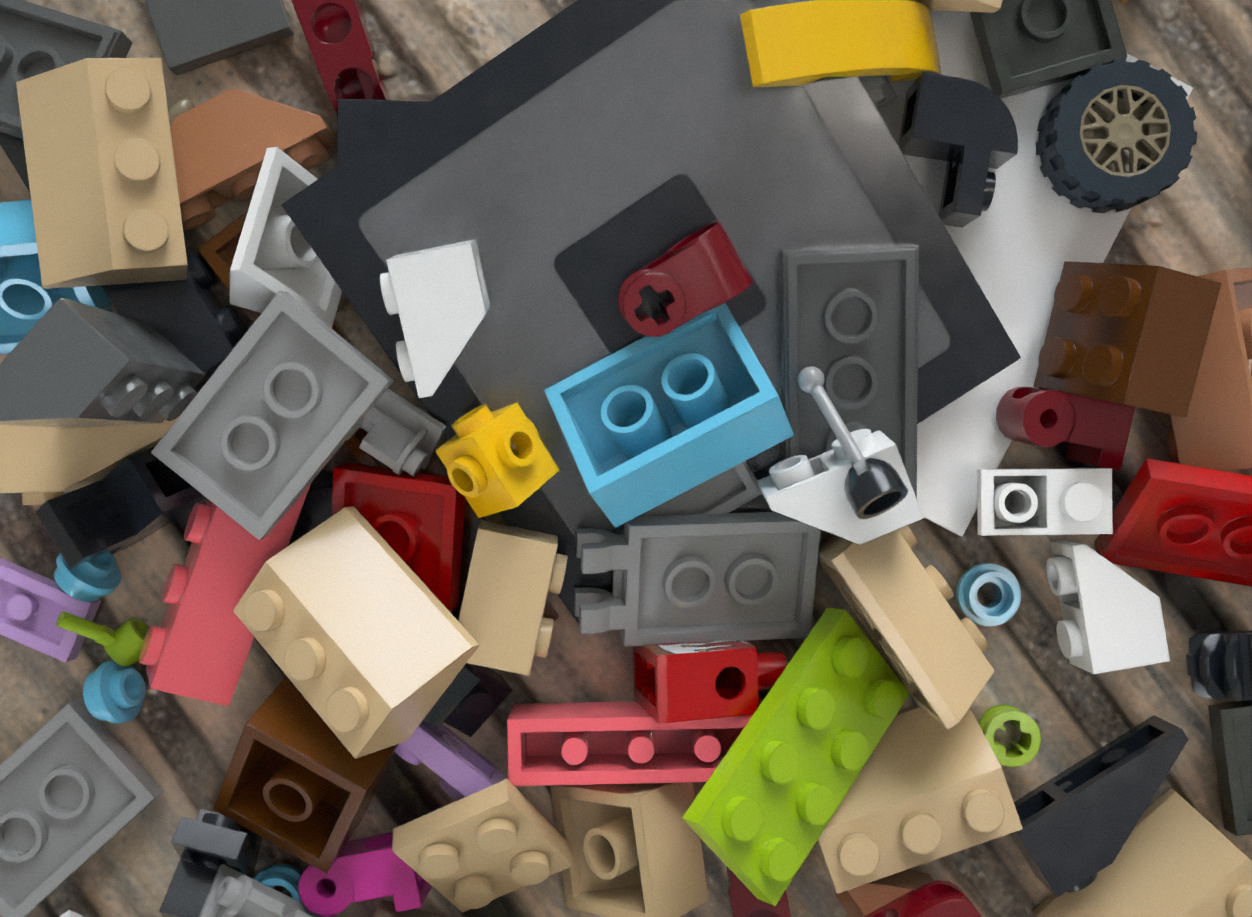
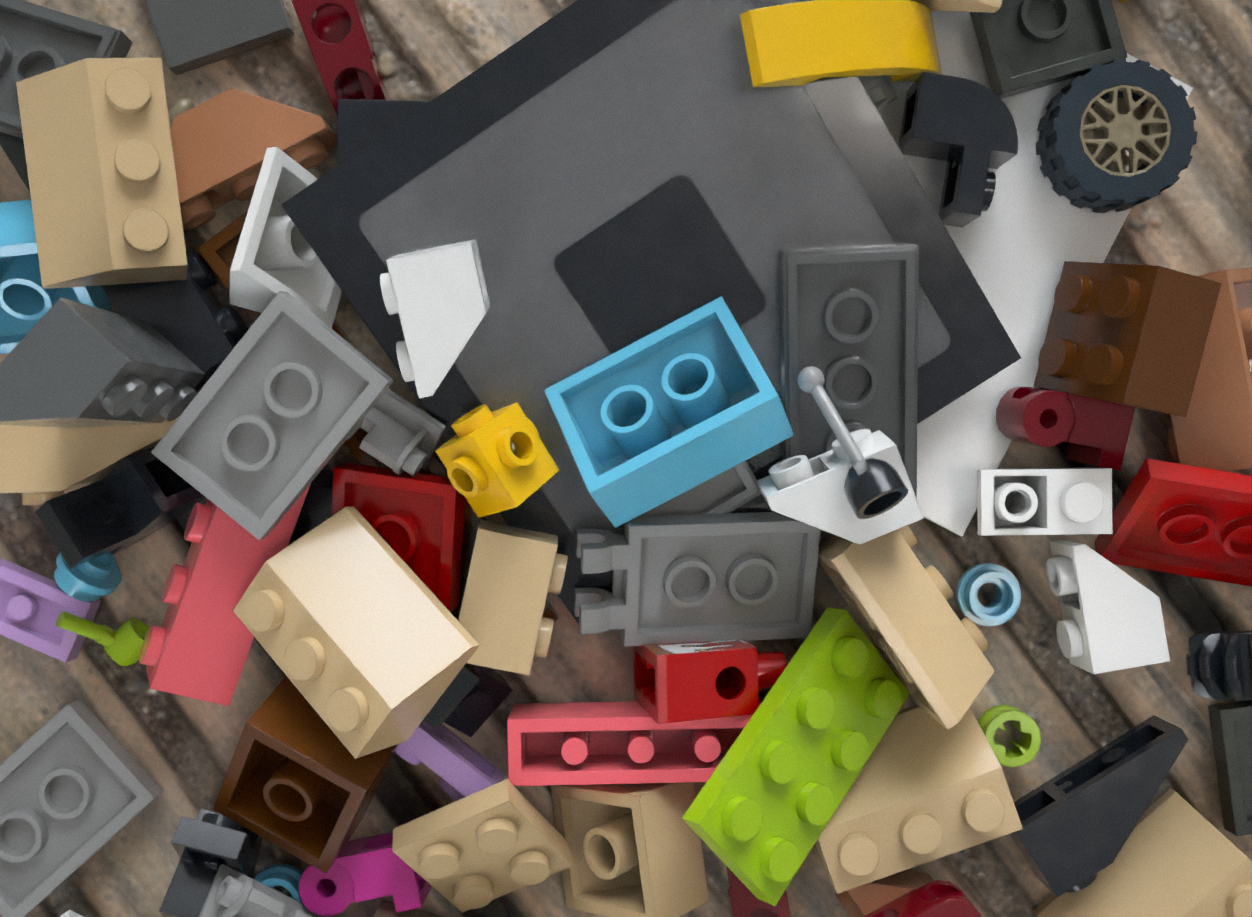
(114, 692): medium azure plate -> none
(695, 276): dark red piece -> none

